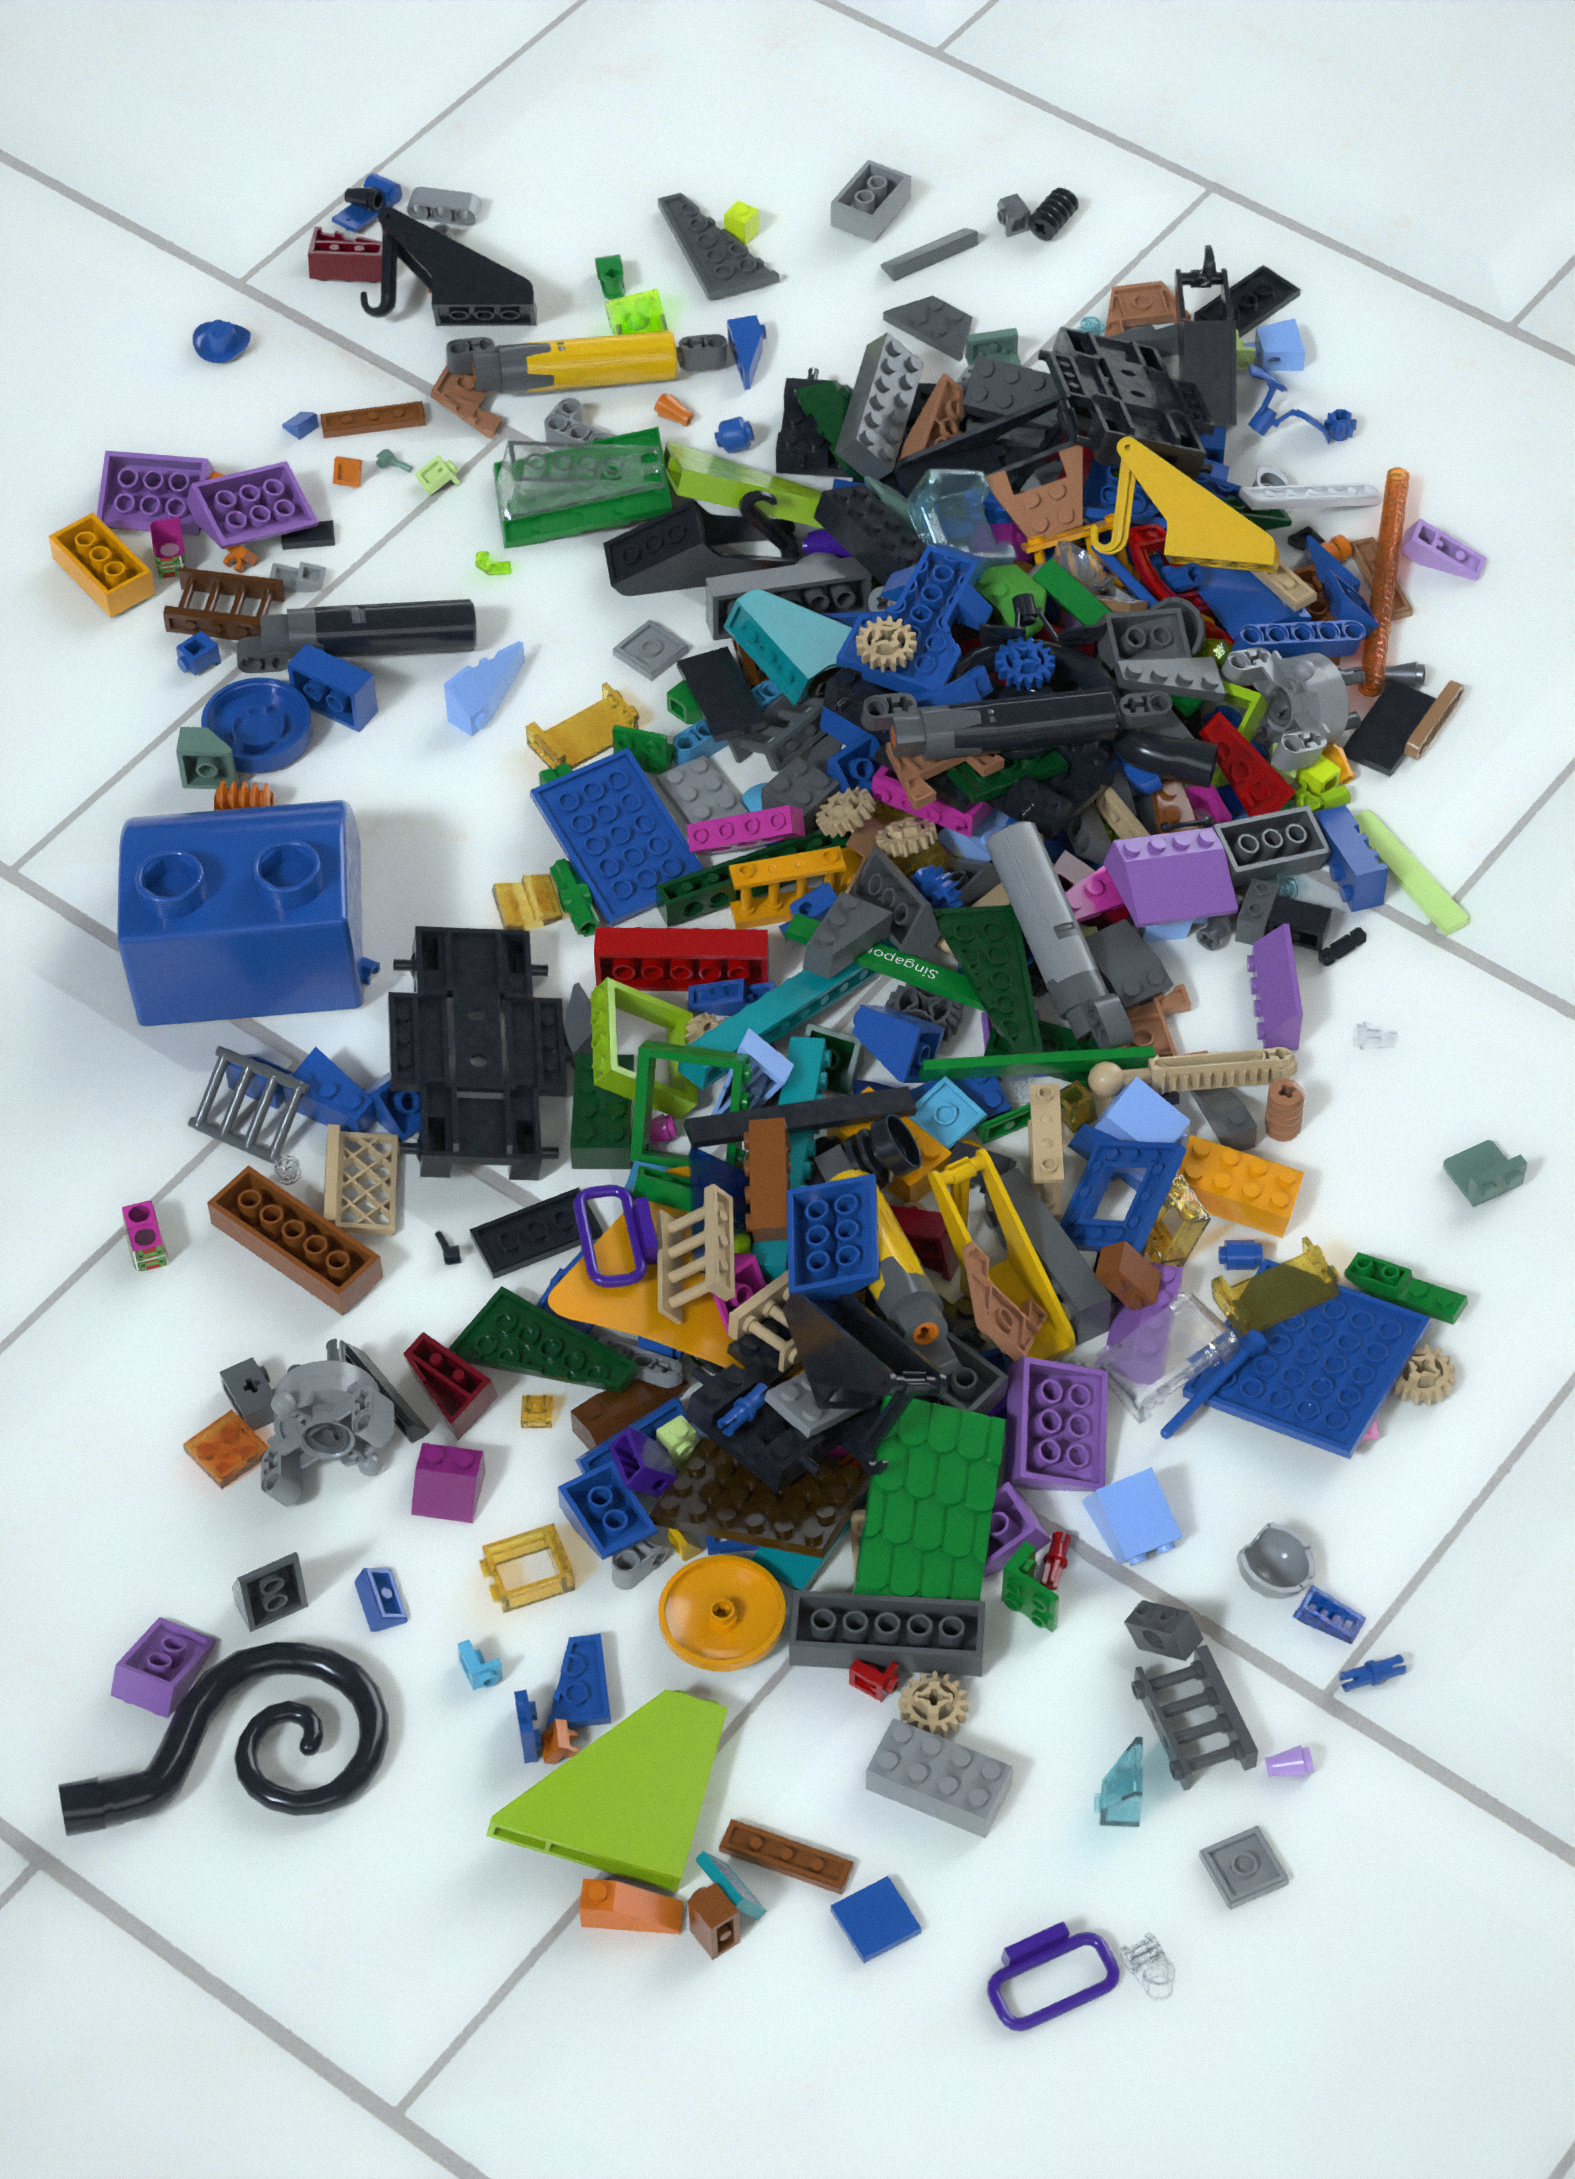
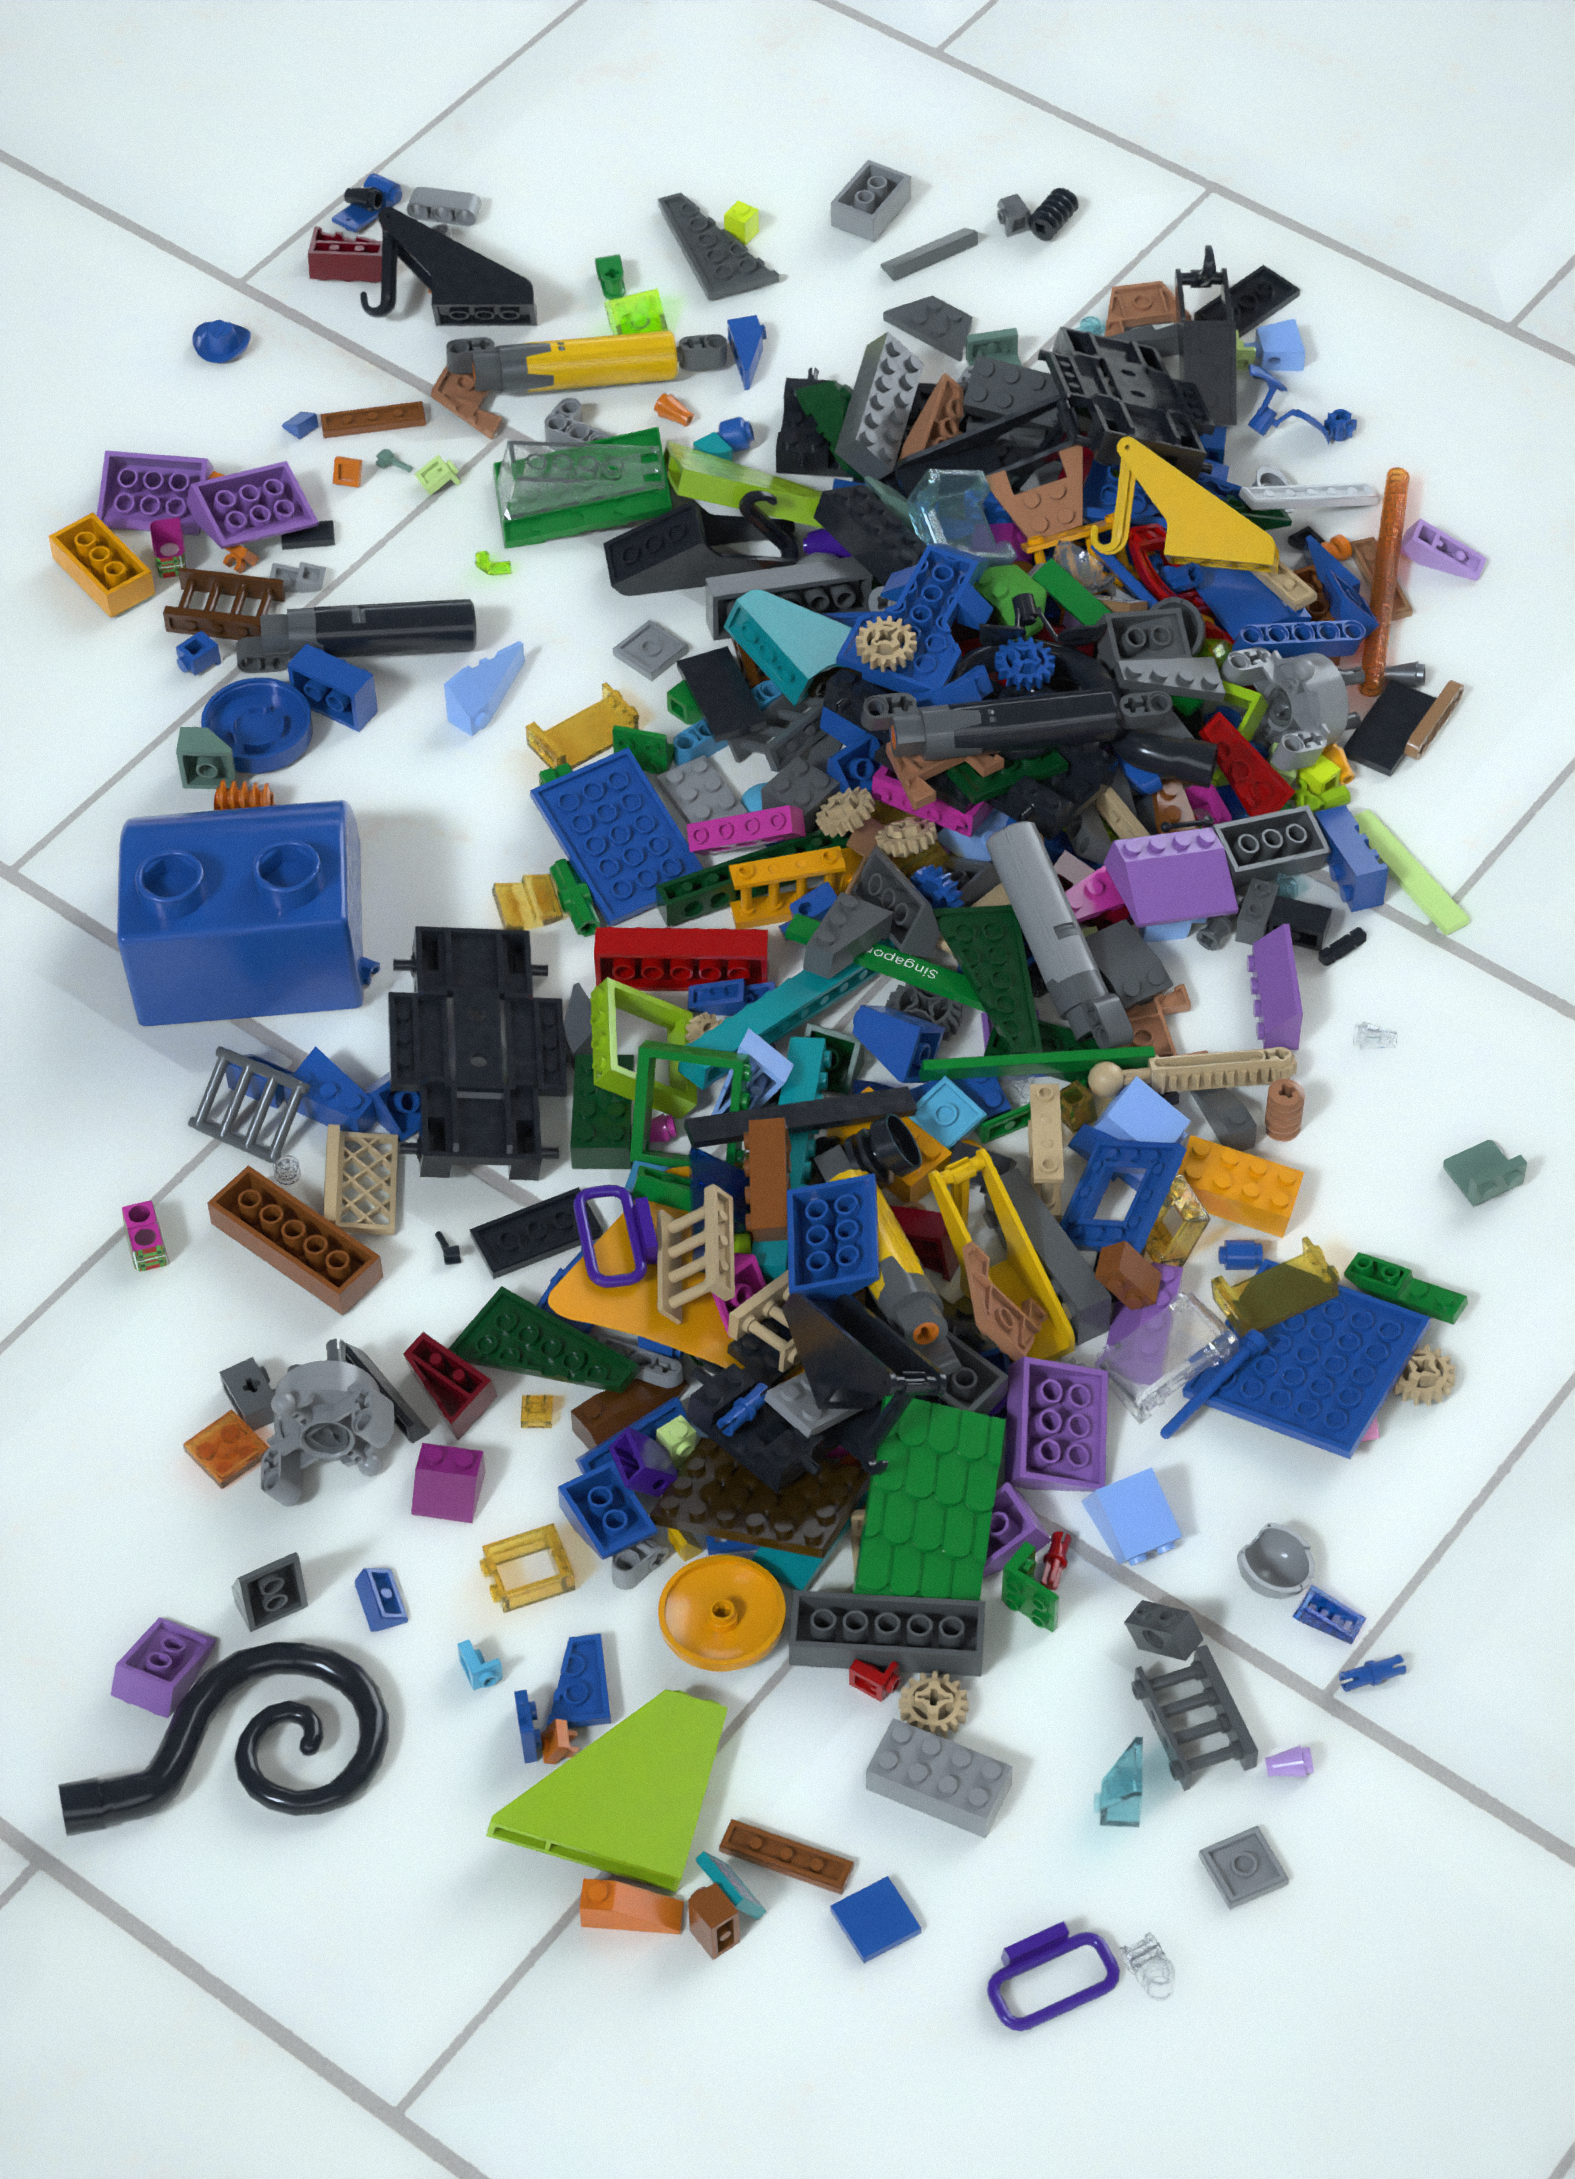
(714, 445): none -> teal brick

